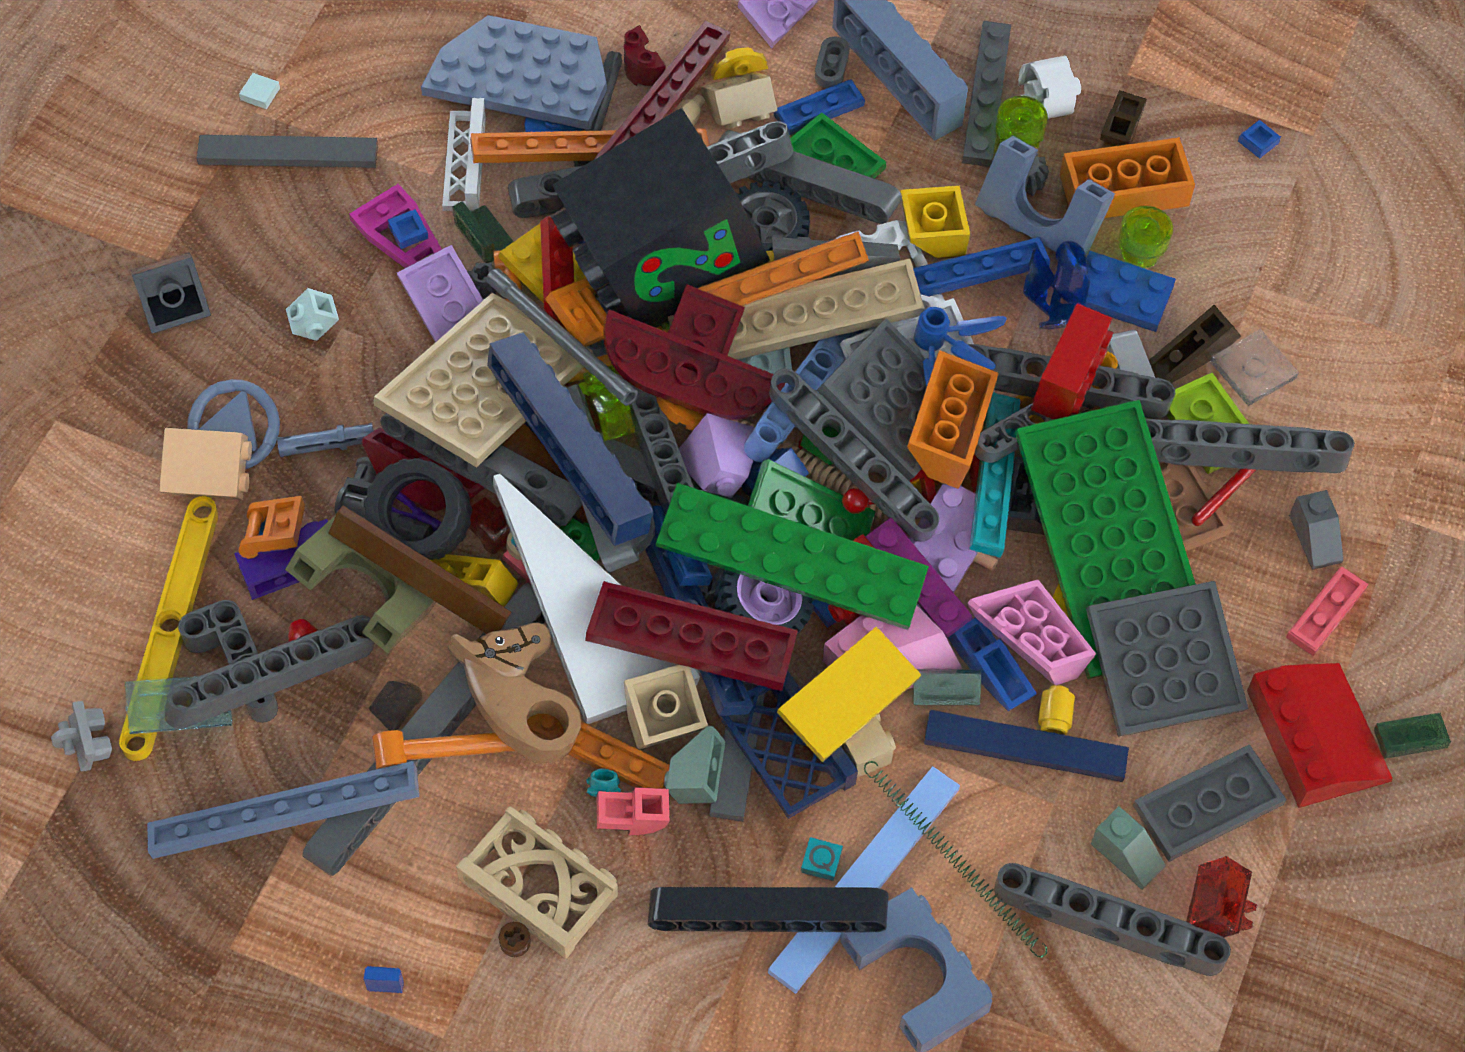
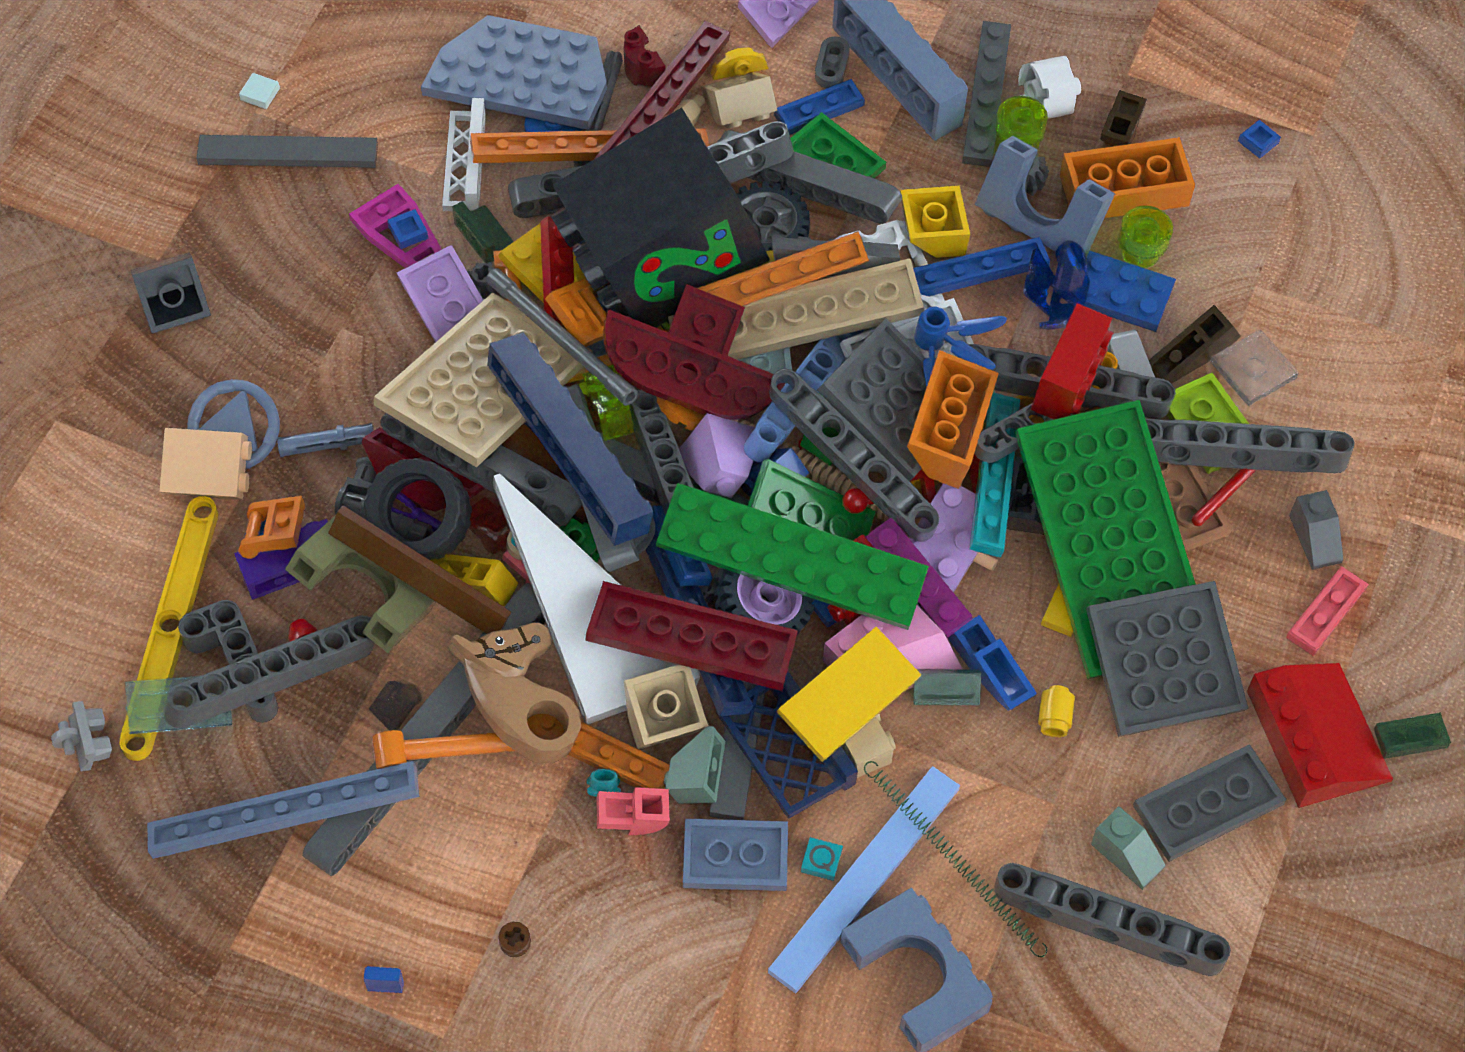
(312, 314): light aqua brick -> none
(548, 926): tan fence -> none
(735, 854): none -> sand blue plate
(768, 909): black beam -> none
(1026, 745): dark blue tile -> none
(1035, 630): bright pink wedge -> none
(1221, 898): clear red brick -> none

